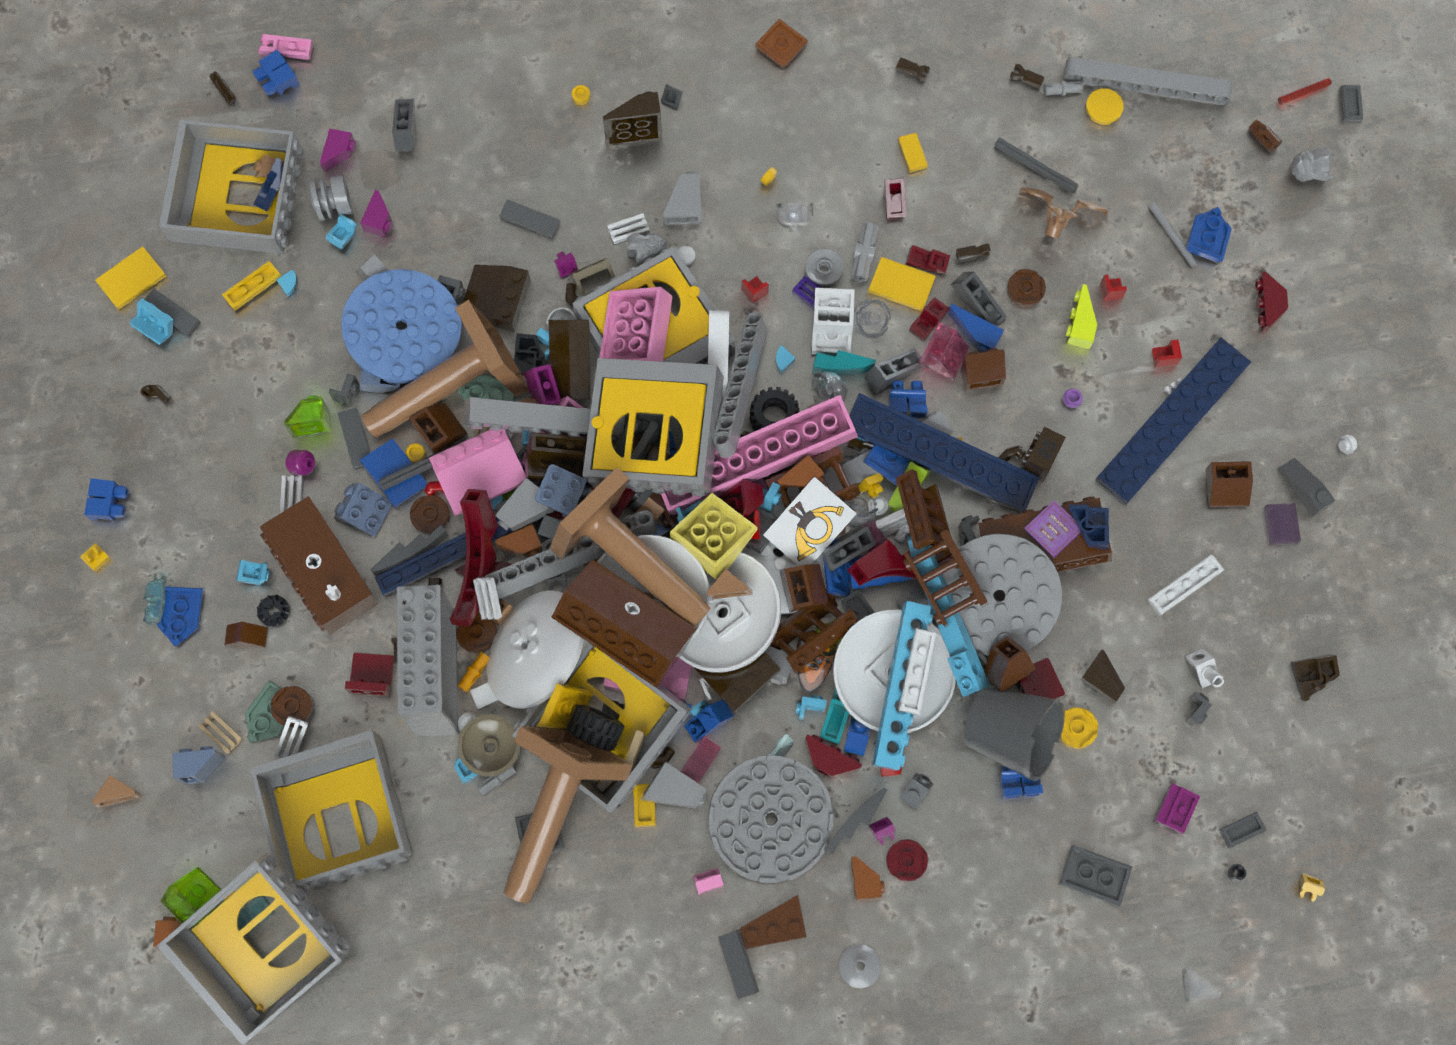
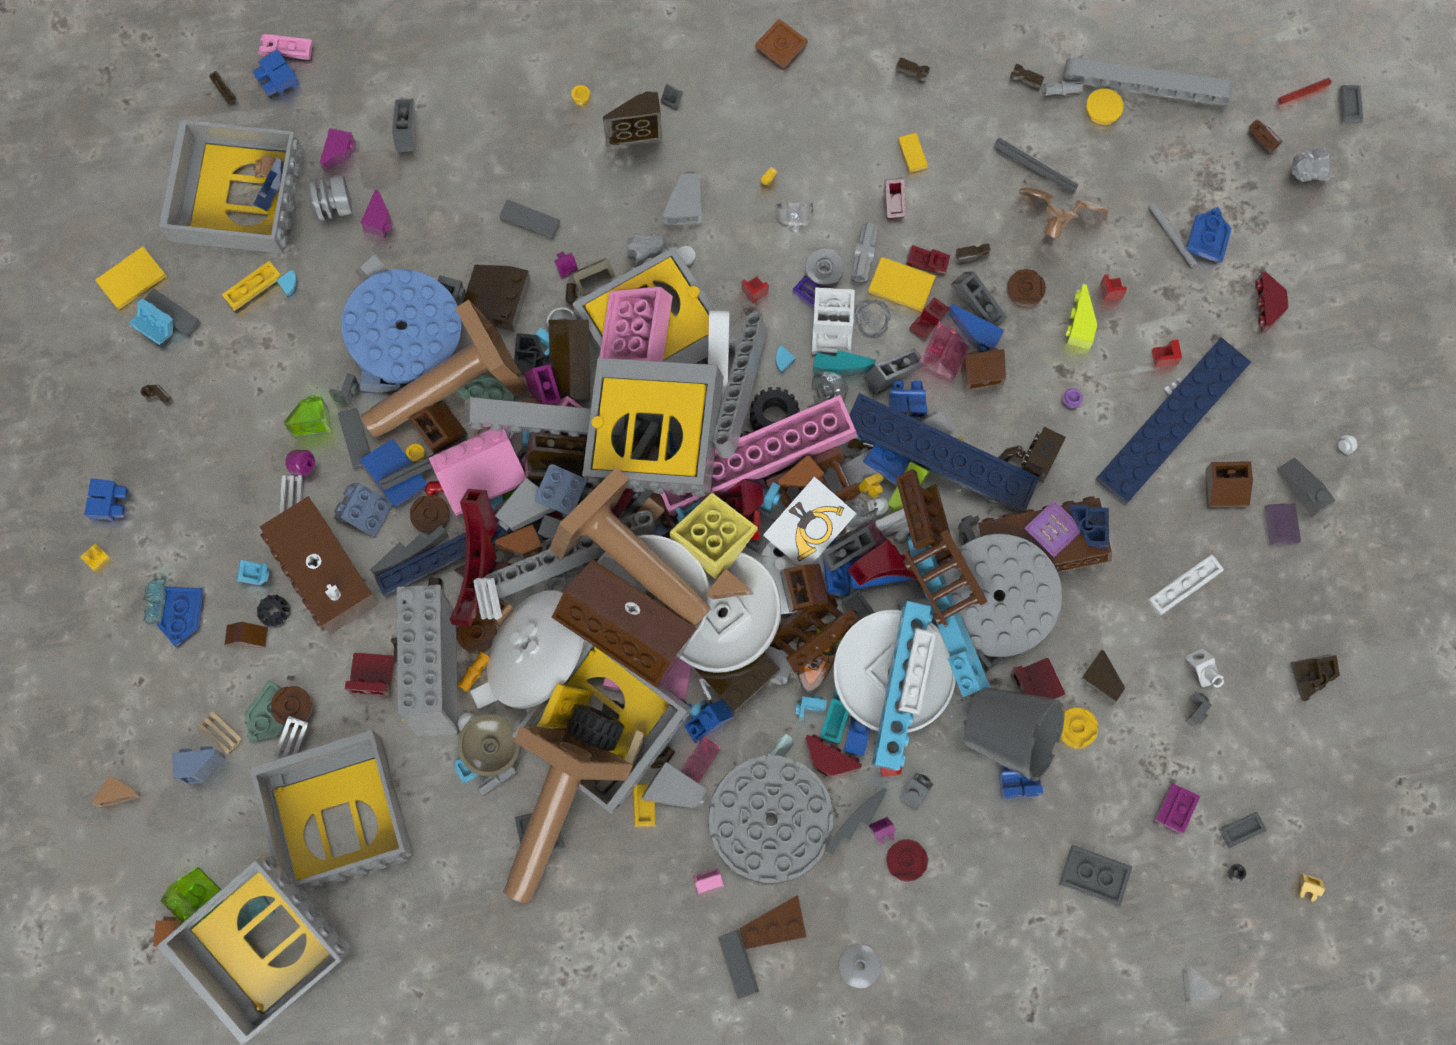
(342, 232): medium azure bracket -> none
(626, 222): white tile -> none
(865, 881): dark orange slope -> none
(1007, 664): reddish brown slope -> none

